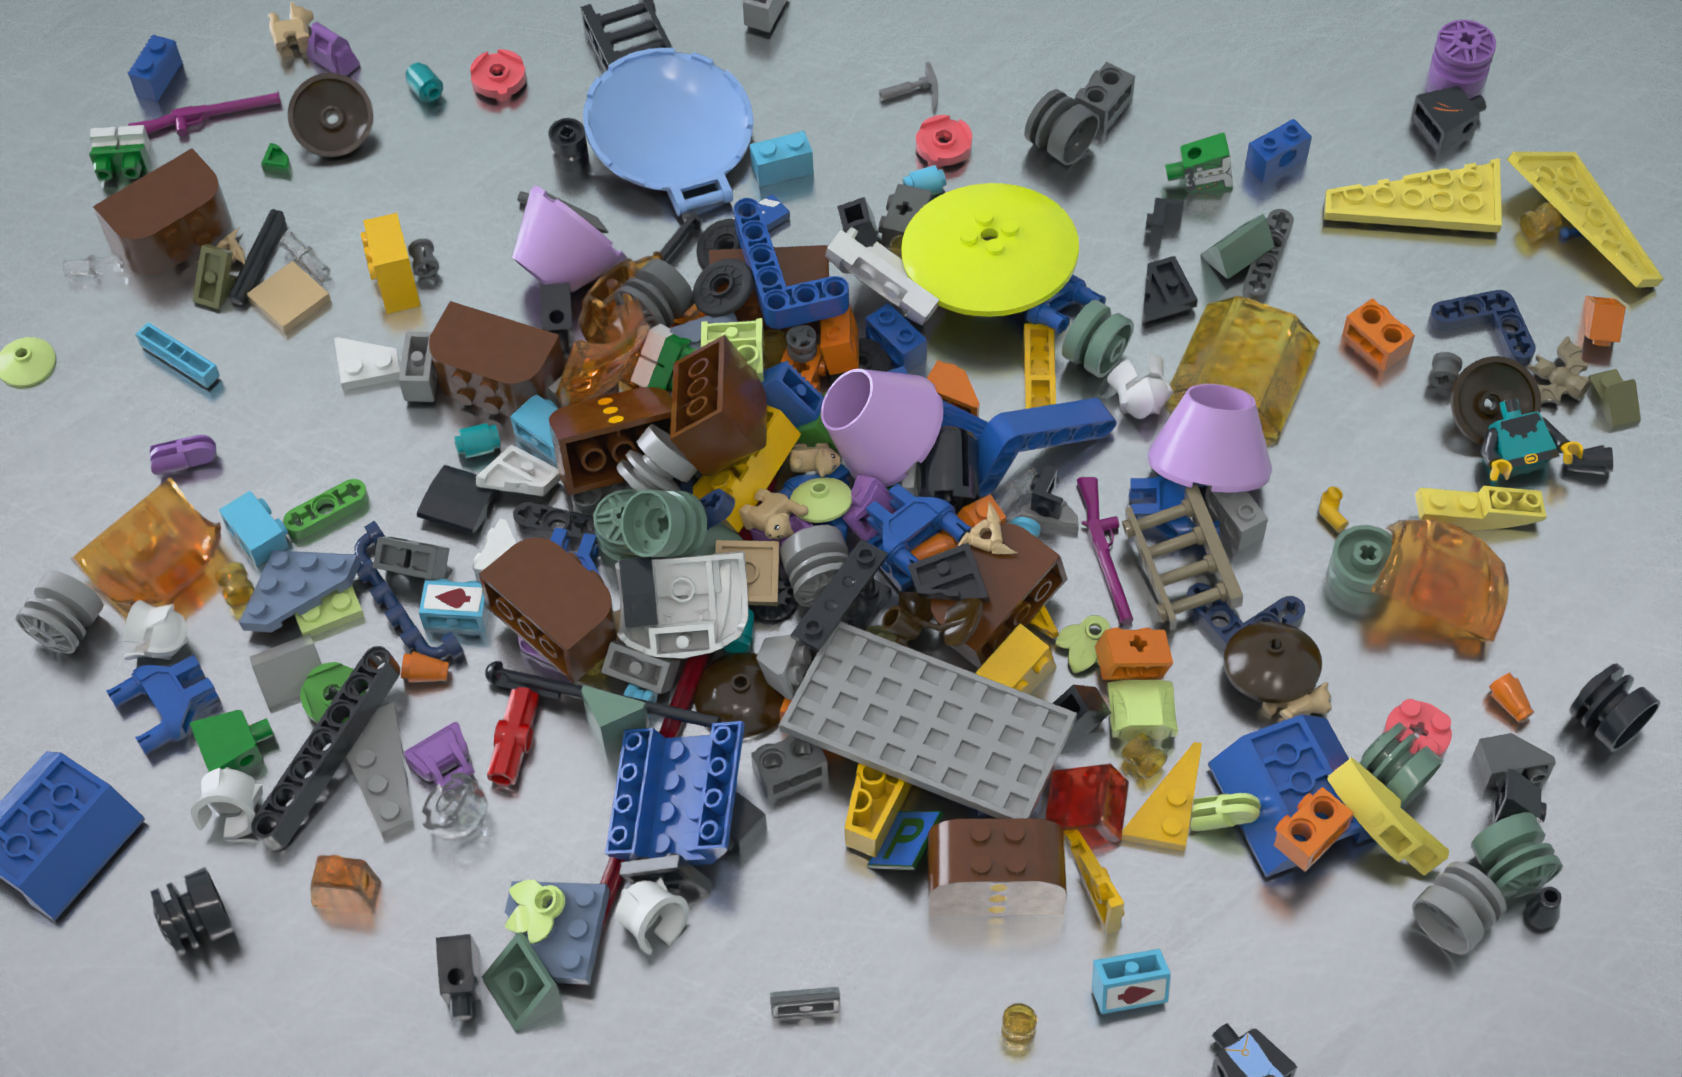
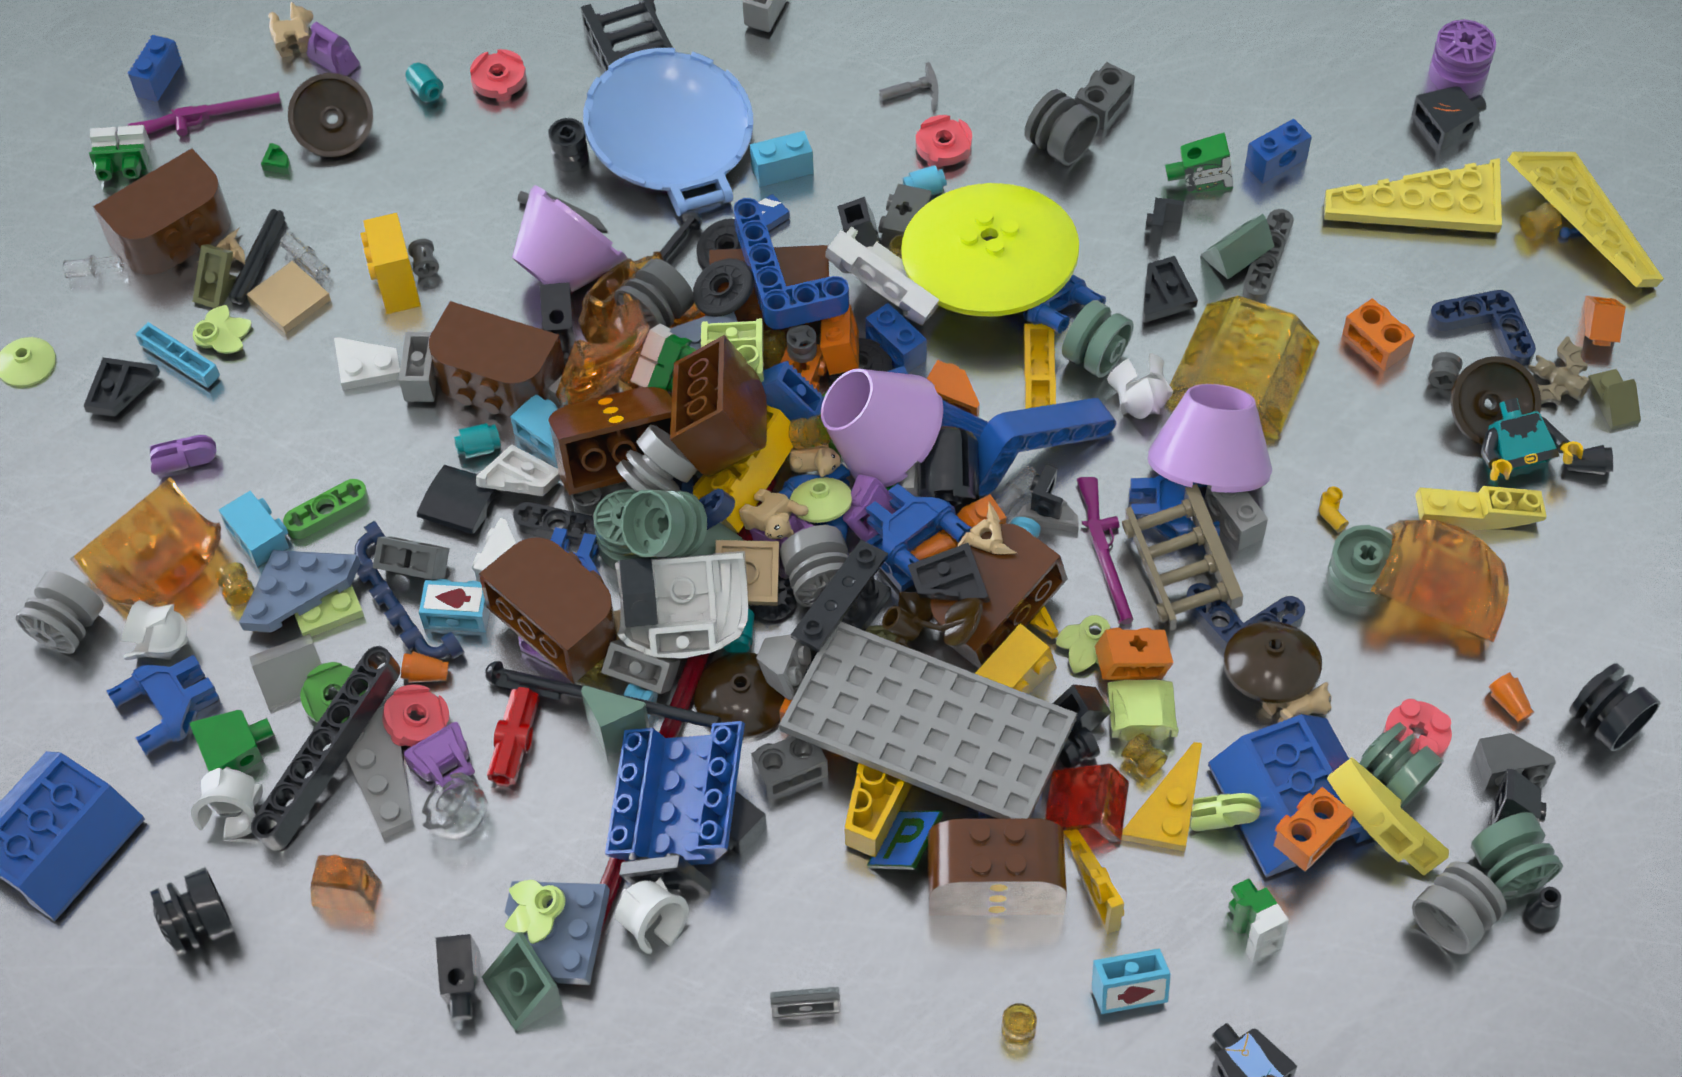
(117, 385): none -> black wing
(222, 330): none -> yellowish green plate
(399, 707): none -> coral plate
(808, 432): none -> clear yellow wheel
(1078, 748): none -> black wheel
(1259, 918): none -> hips

